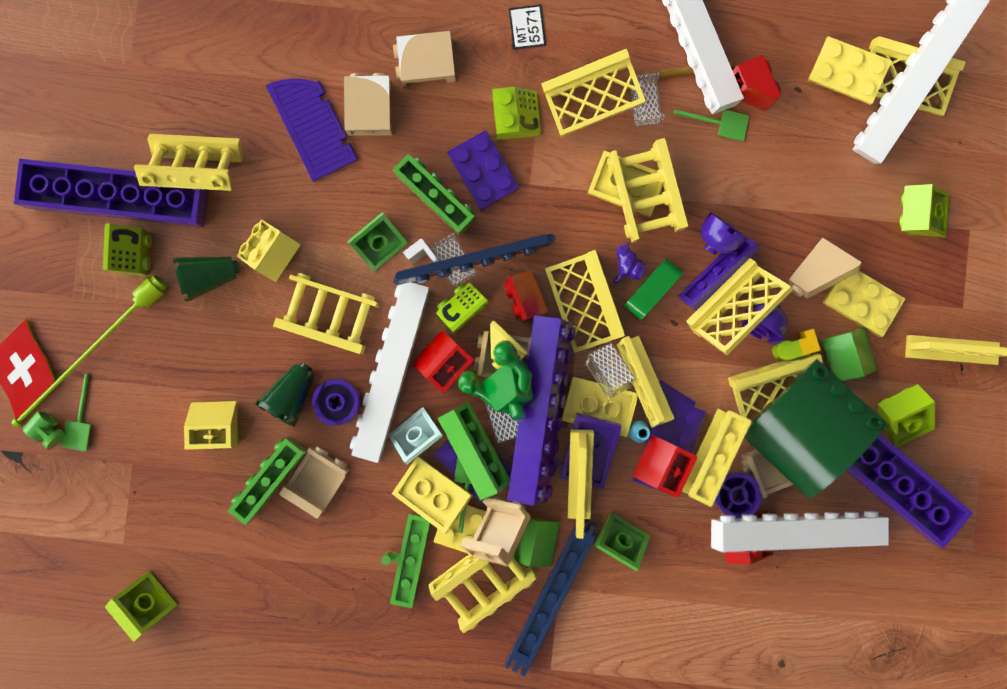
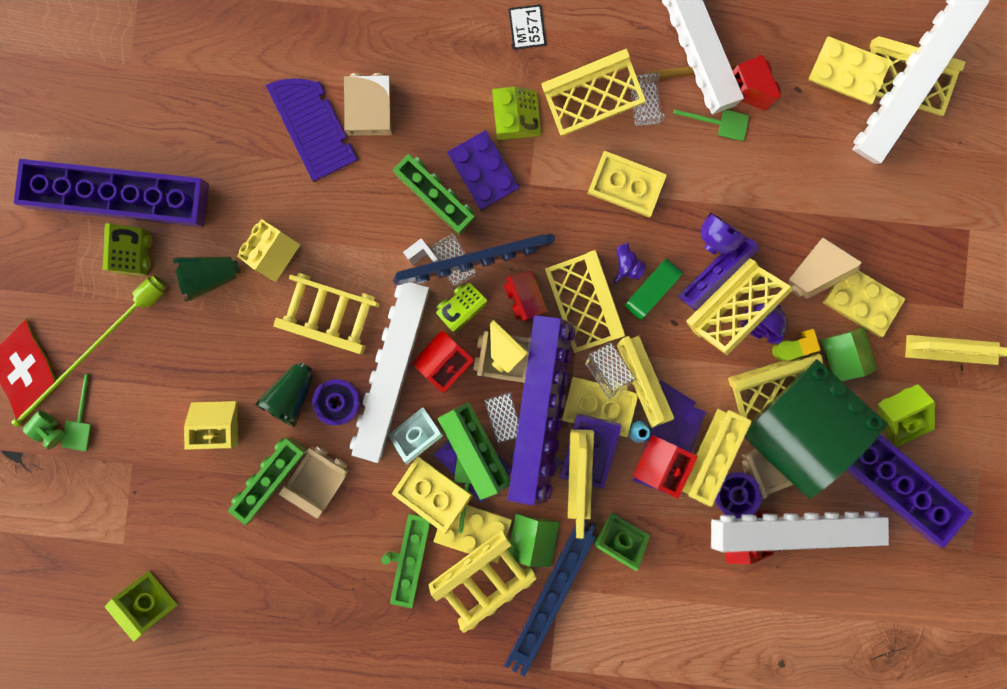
(193, 148): light yellow fence -> none
(377, 241): bright green slope -> none
(424, 57): tan panel -> none
(498, 532): tan panel -> none
(506, 388): green torso -> none
(669, 197): light yellow fence -> none
(925, 210): slope -> none

